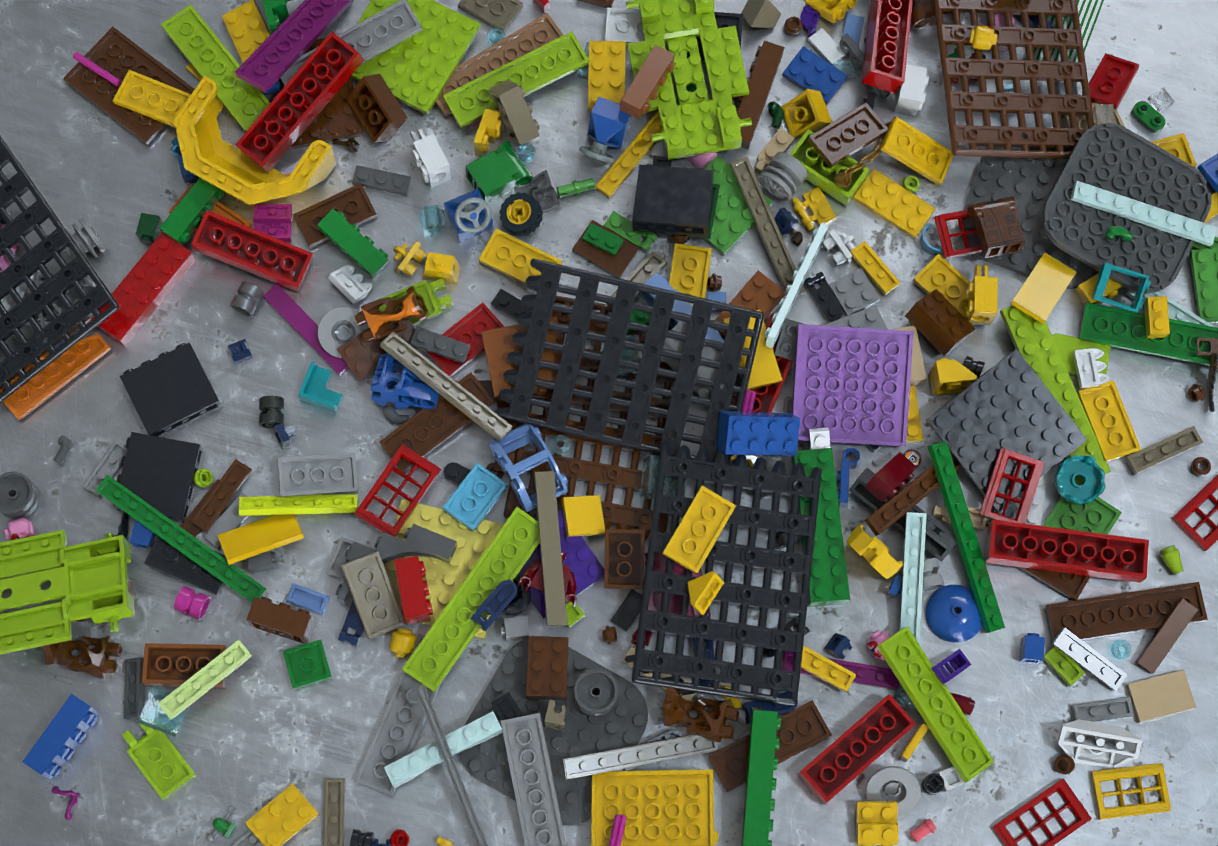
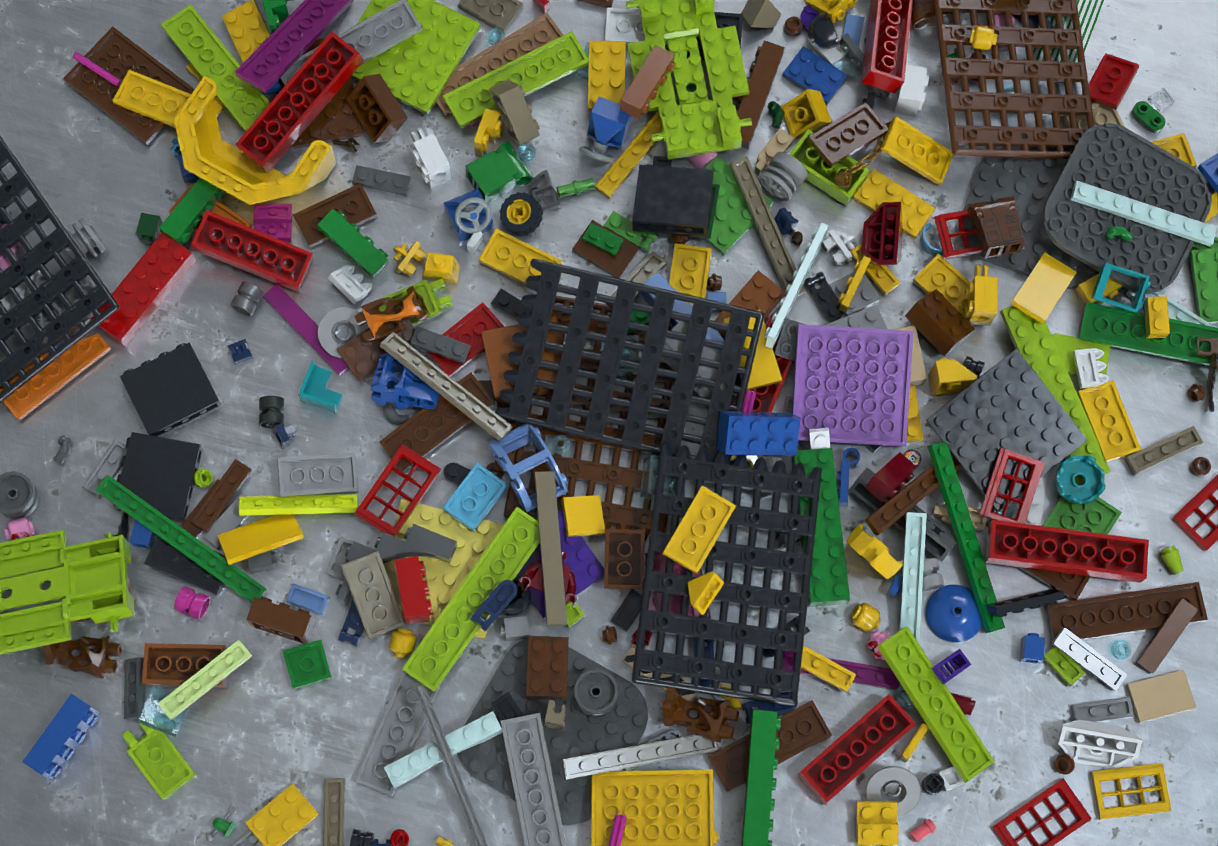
(68, 815): magenta piece -> none
(432, 218): clear light blue head -> none
(474, 242): none -> white tile
(817, 205): yellow plate -> none
(823, 32): none -> black cylinder
(837, 645): dark blue tile -> none
(853, 283): none -> yellow plate
(866, 617): none -> yellow head
(884, 234): none -> dark red wedge
(911, 180): lime plate -> none
(1029, 601): none -> black plate
(1103, 114): clear brick -> none

